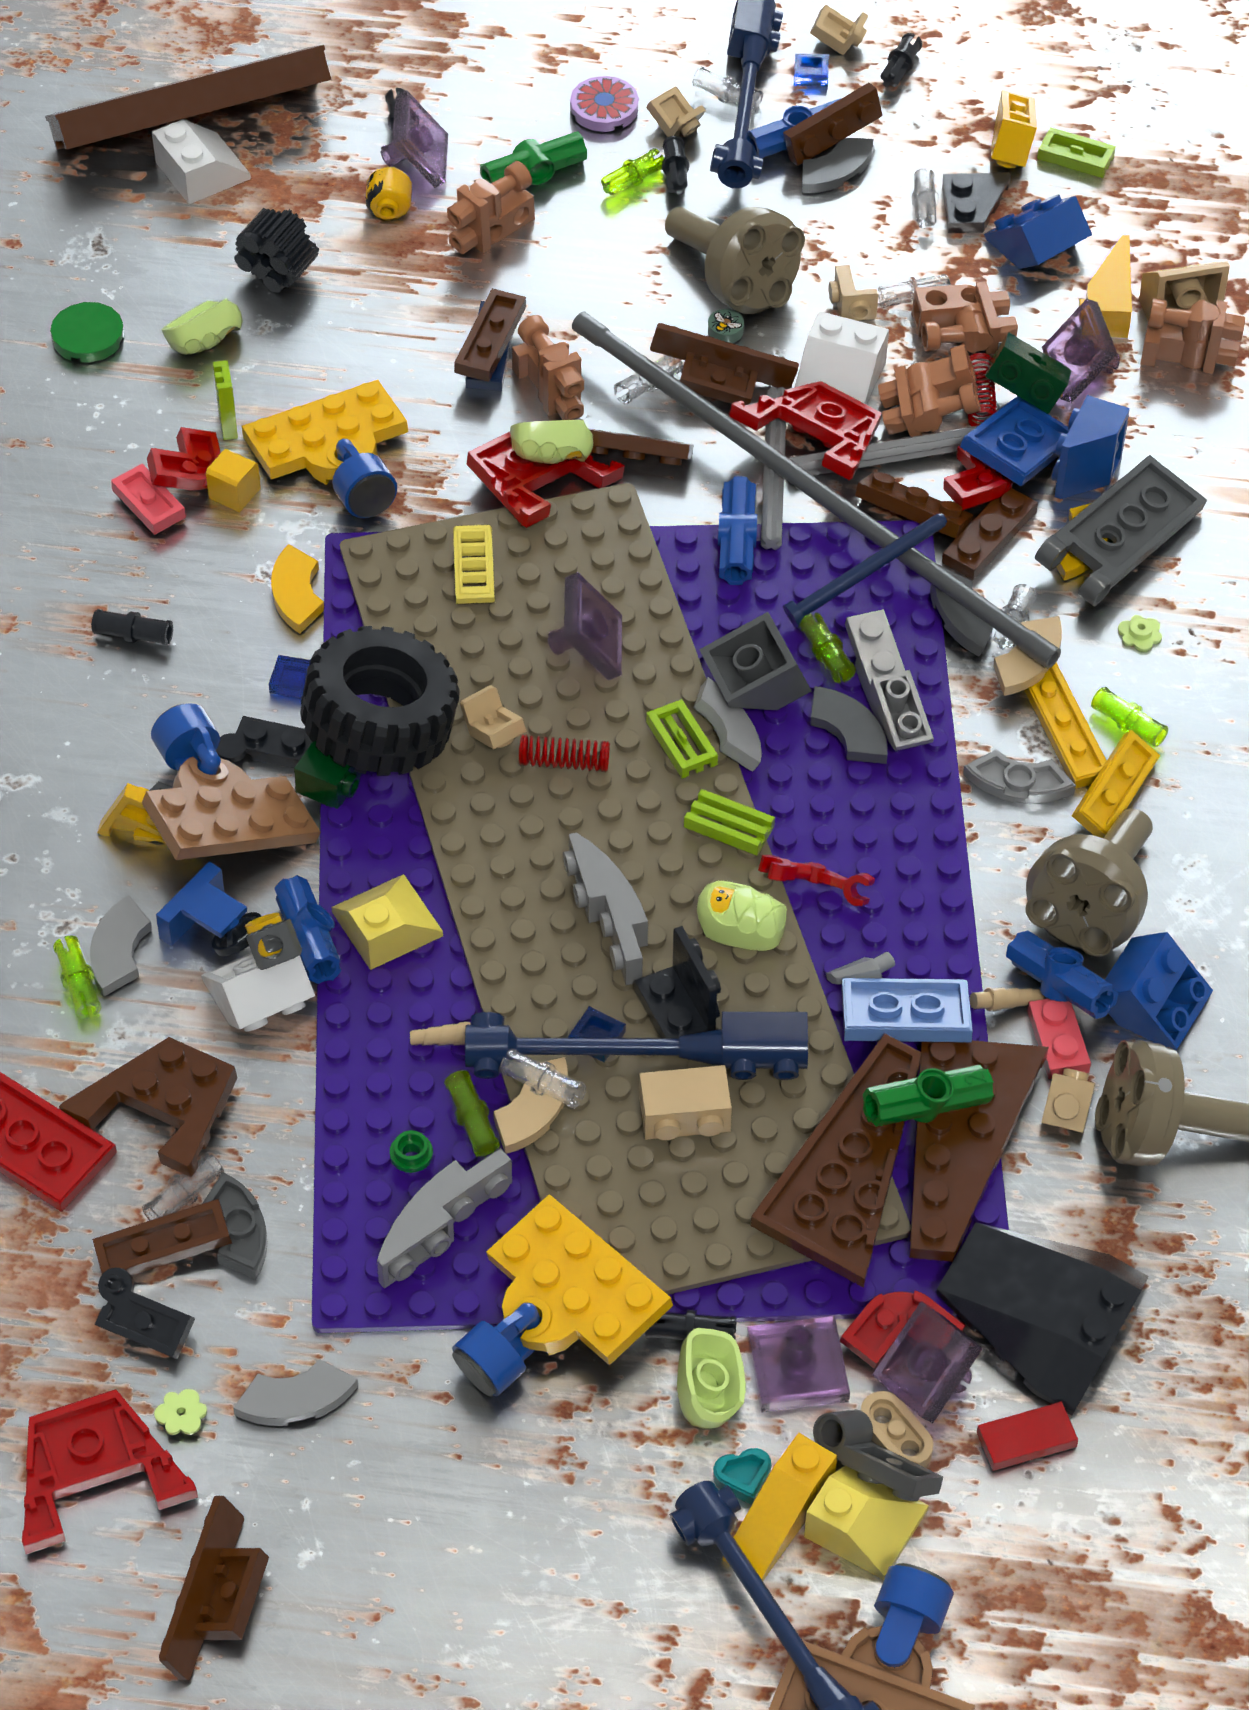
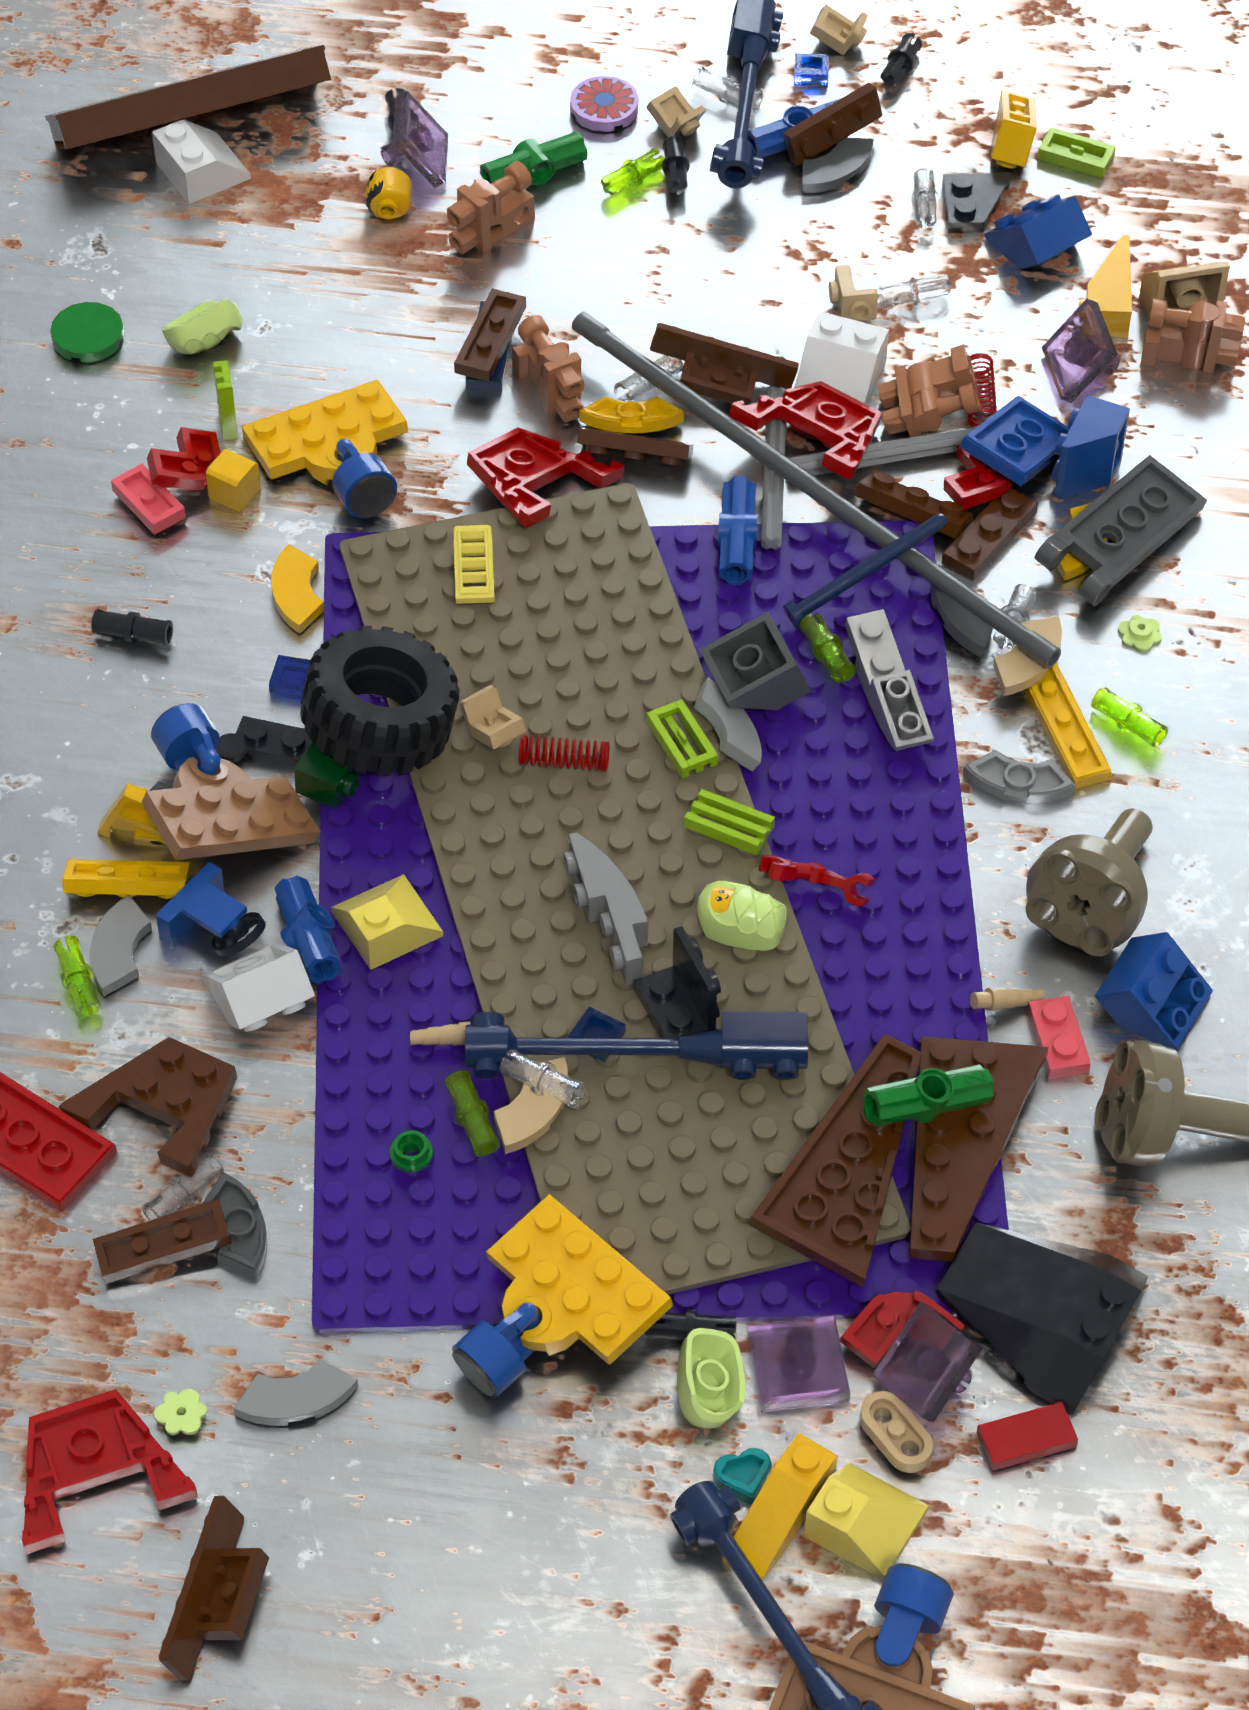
(125, 877): none -> yellow plate
(139, 1316): black hinge -> none
(270, 936): dark grey leg -> none
(275, 248): black brick -> none
(427, 1220): light grey slope -> none
(552, 440): yellowish green piece -> none
(590, 627): clear purple tile -> none
(631, 416): none -> yellow tile
(685, 1102): tan brick -> none
(726, 325): sand green tile -> none
(747, 256): dark tan piece -> none
(850, 1437): dark grey plate -> none
(851, 724): dark grey tile -> none
(862, 968): light grey bar -> none
(906, 1009): medium blue tile -> none
(962, 316): nougat hips -> none
(1028, 373): dark green brick -> none
(1062, 974): blue piece -> none
(1069, 1100): tan bracket -> none
(1115, 784): yellow tile -> none

